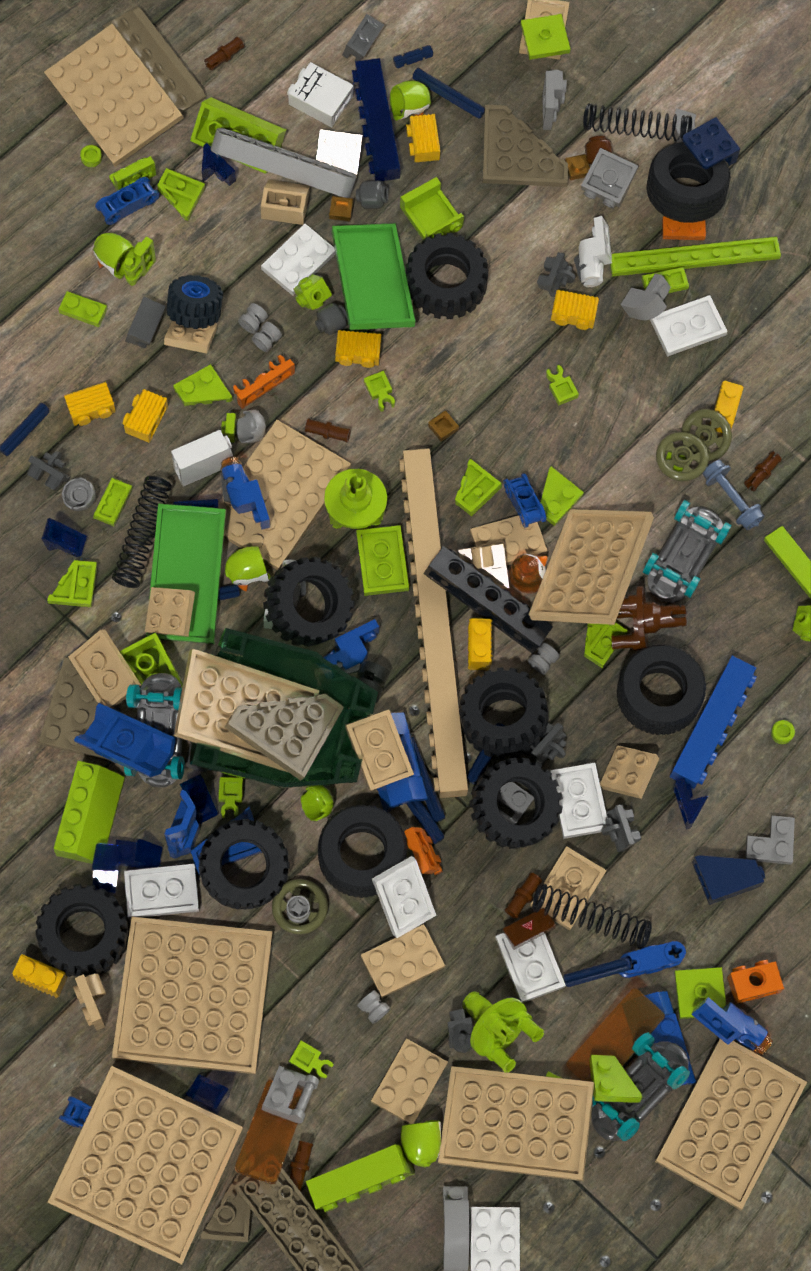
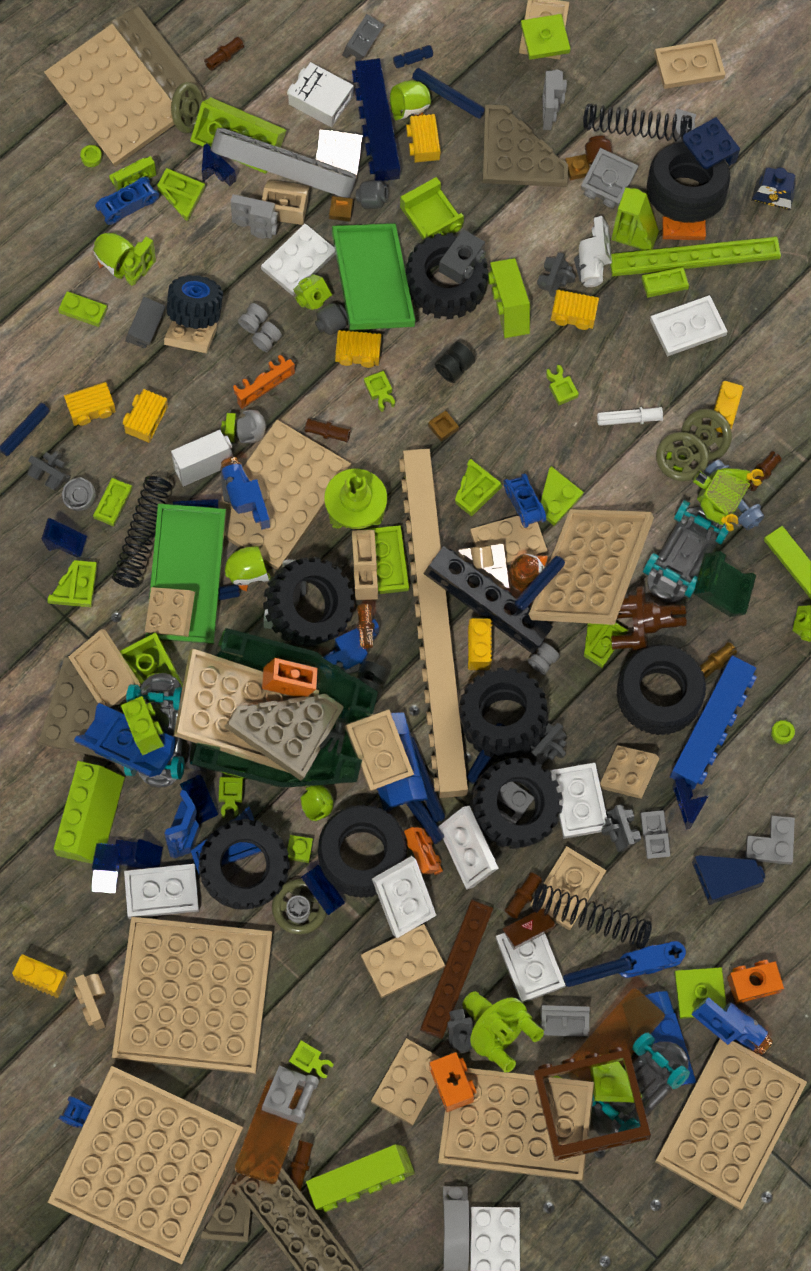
(71, 902): black tyre -> none
(142, 725): none -> lime brick
(187, 107): none -> olive plate
(202, 388): lime wing -> none
(208, 1093): clear blue slope -> none
(255, 213): none -> light grey plate
(289, 678): none -> orange brick
(299, 848): none -> lime plate
(323, 890): none -> clear blue tile
(337, 734): none -> pearl dark grey piece
(364, 565): none -> tan slope
(365, 626): none -> clear orange axle
(372, 1005): light grey wheel -> none
(421, 1142): lime piece -> none
(452, 1096): none -> orange brick
(453, 363): none -> pearl dark grey wheel
(456, 969): none -> reddish brown tile
(464, 245): none -> dark grey brick
(468, 847): none -> white plate
(510, 297): none -> lime wedge
(539, 582): none -> dark blue axle
(564, 1020): none -> light grey hinge
(602, 1142): none -> reddish brown window
(630, 416): none -> white axle
(635, 221): none -> lime wedge
(647, 303): light grey brick -> none
(654, 834): none -> light grey slope
(689, 63): none -> tan plate
(716, 660): none -> pearl gold pin
(723, 493): none -> lime torso
(724, 585): none -> clear green panel
(775, 188): none -> dark blue torso

